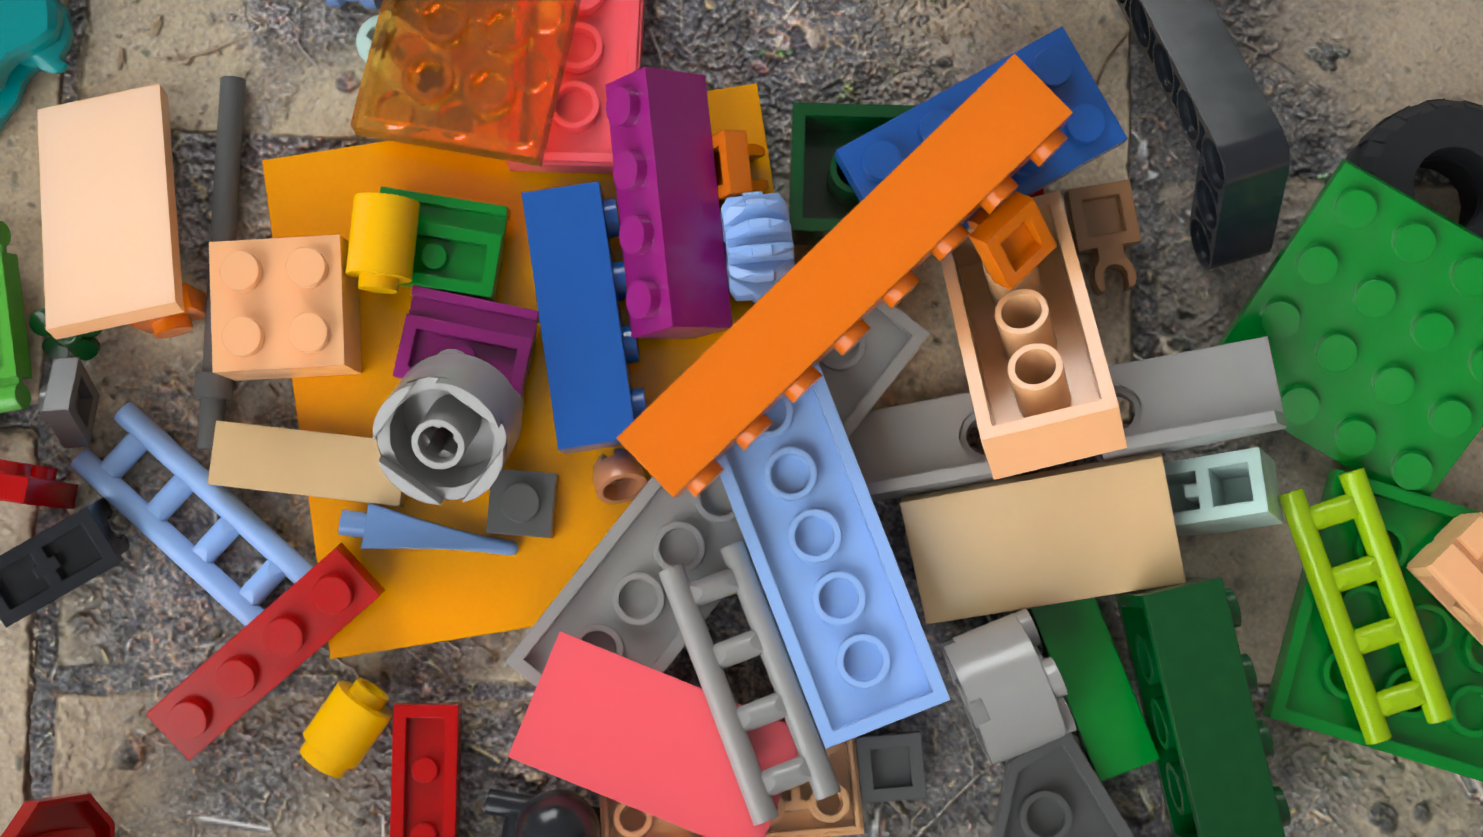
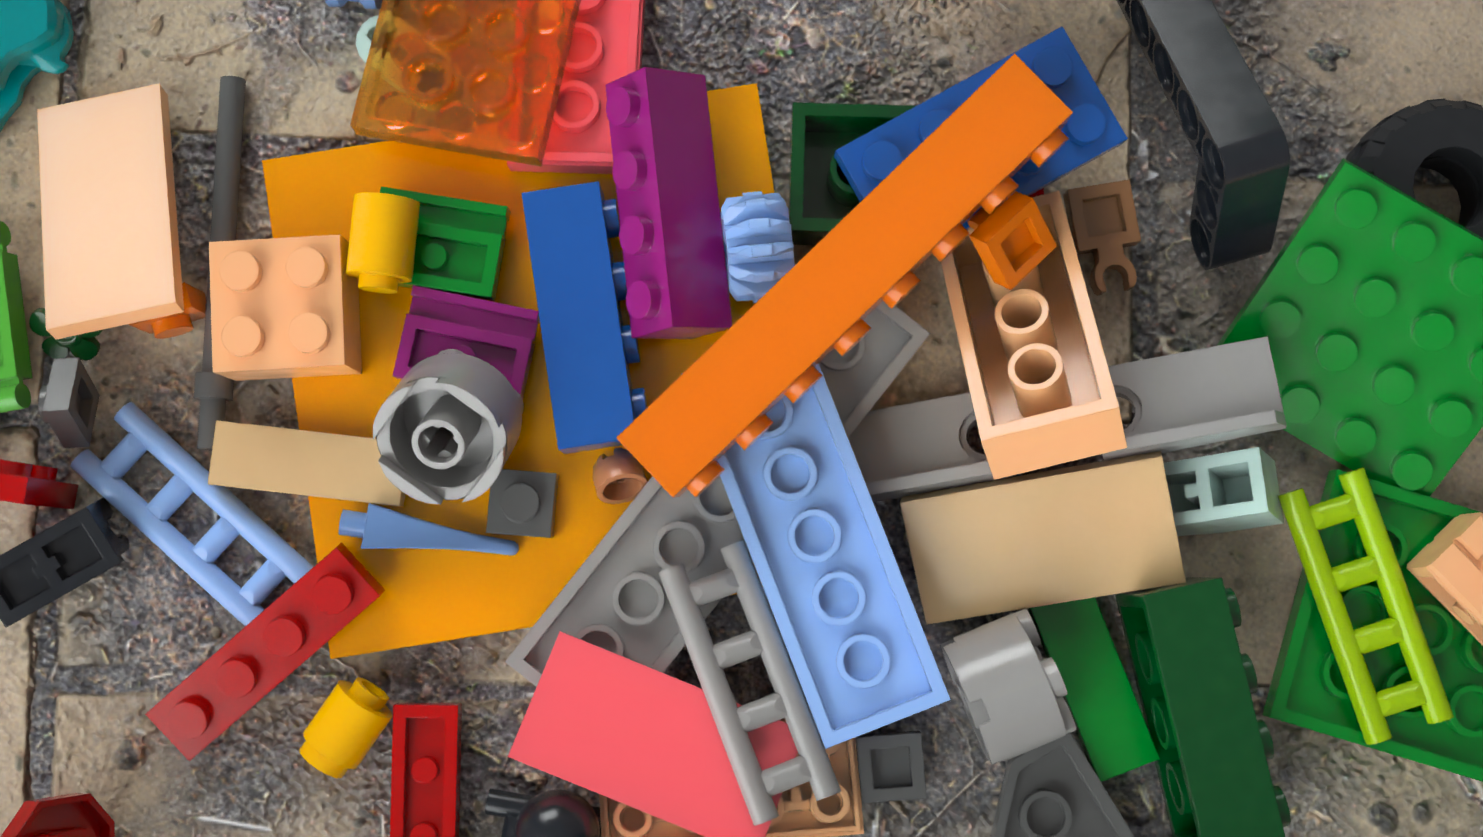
(732, 164): orange tile -> none

